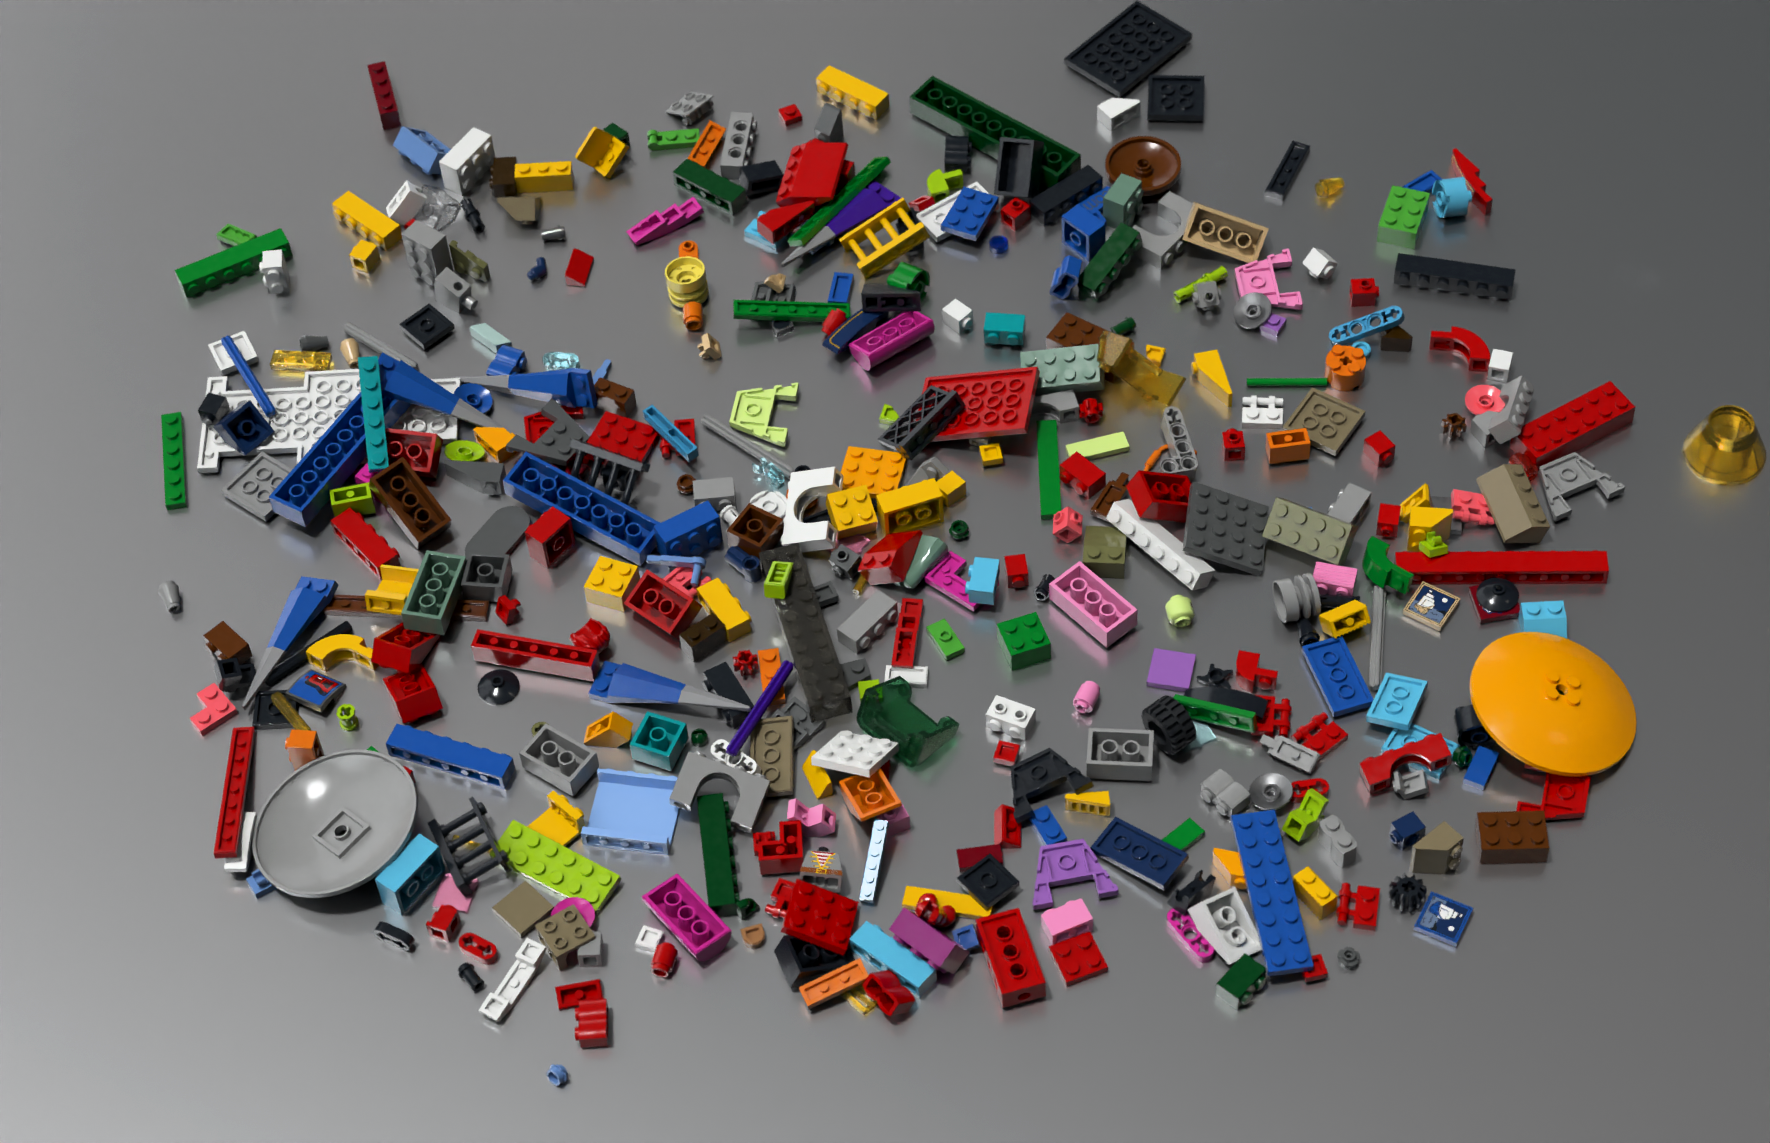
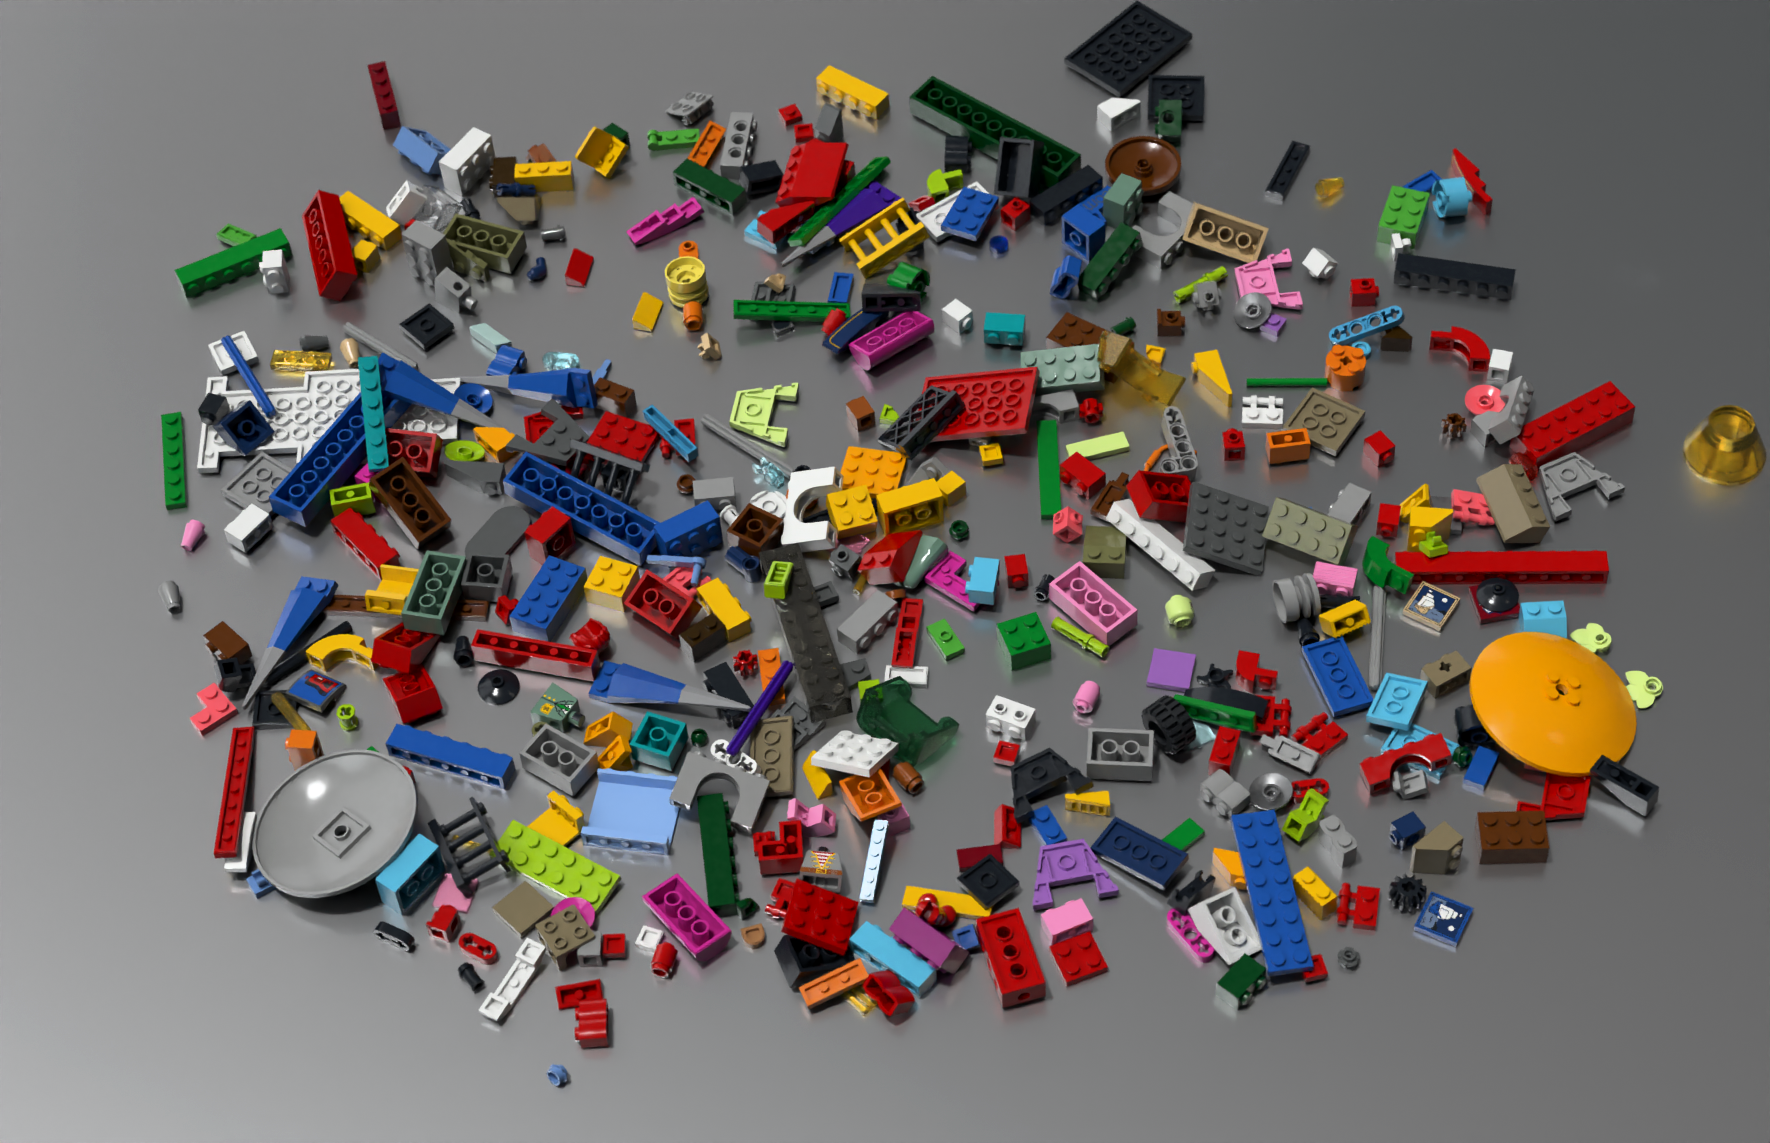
(193, 532): none -> bright pink cone
(248, 528): none -> white brick
(329, 245): none -> red brick
(463, 653): none -> black cone
(493, 243): none -> olive brick
(516, 190): none -> dark blue pin
(540, 154): none -> dark orange bracket
(548, 599): none -> blue brick
(557, 709): none -> sand green torso
(614, 945): none -> red plate
(616, 755): none -> light orange slope
(647, 312): none -> yellow slope
(803, 132): none -> red tile
(860, 413): none -> dark orange brick
(896, 594): none -> dark orange tile
(908, 777): none -> dark orange brick
(1086, 640): none -> lime pin
(1169, 110): none -> dark green brick
(1169, 323): none -> reddish brown brick
(1224, 750): none -> red brick
(1399, 246): none -> white tile
(1446, 674): none -> dark tan brick
(1592, 638): none -> yellowish green plate
(1626, 785): none -> black slope
(1639, 689): none -> yellowish green plate

